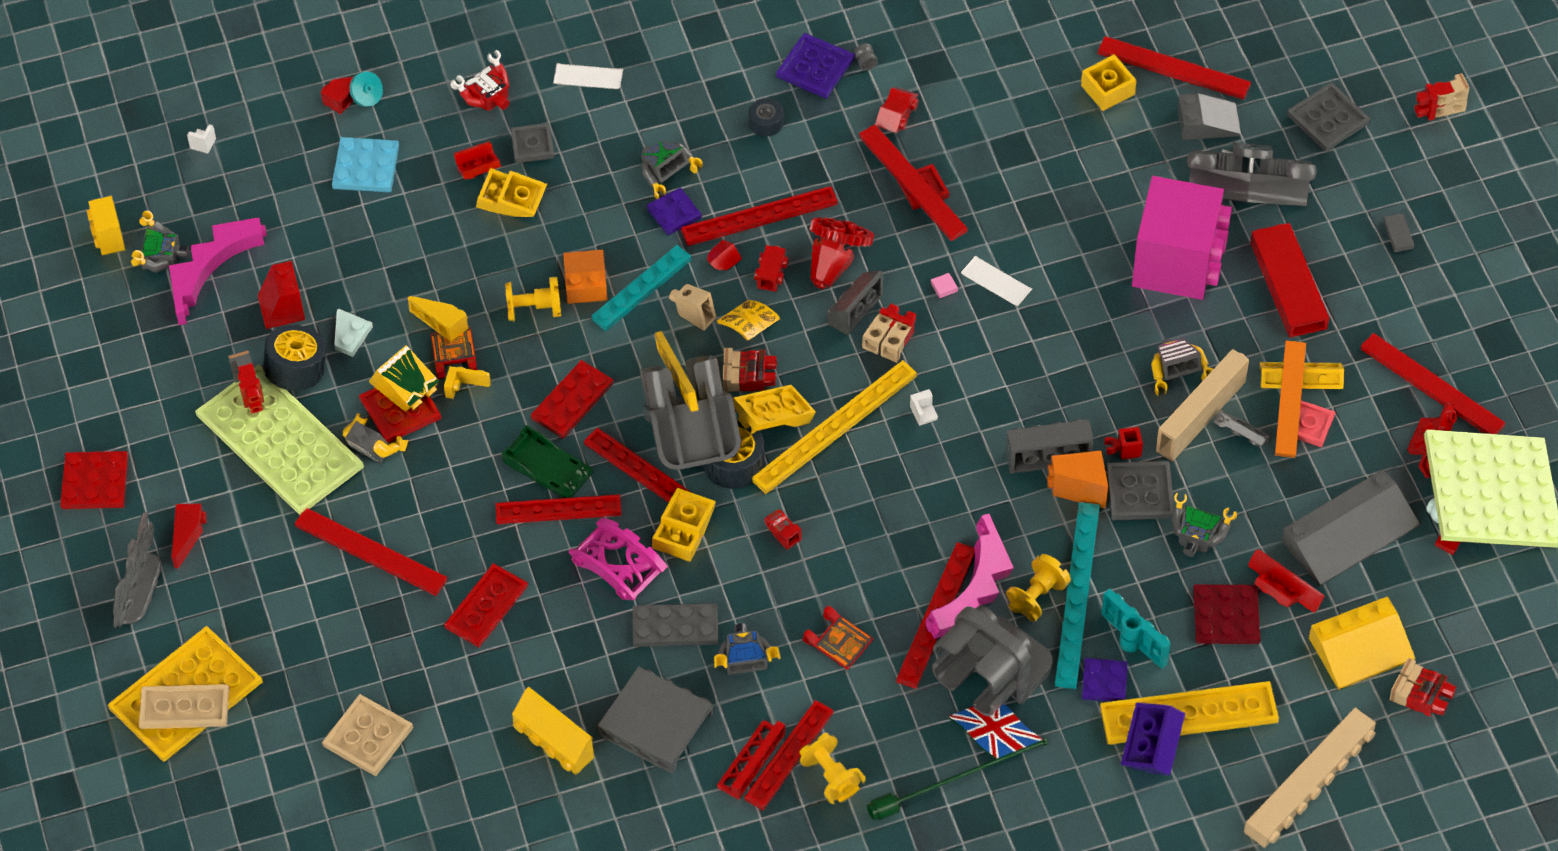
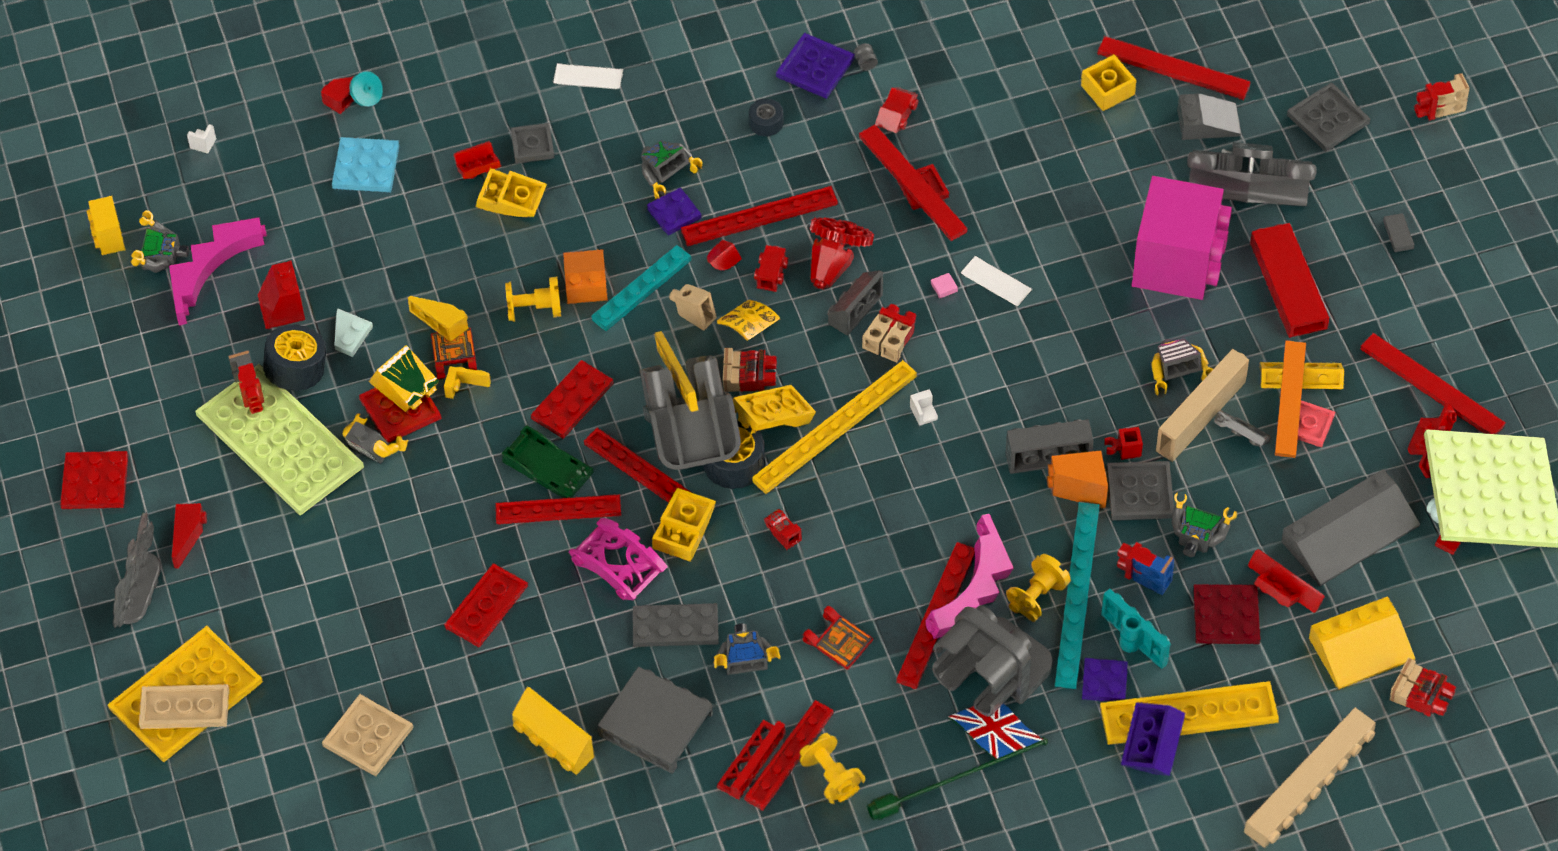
(371, 551): red tile -> none
(486, 88): torso -> none
(1146, 567): none -> hips

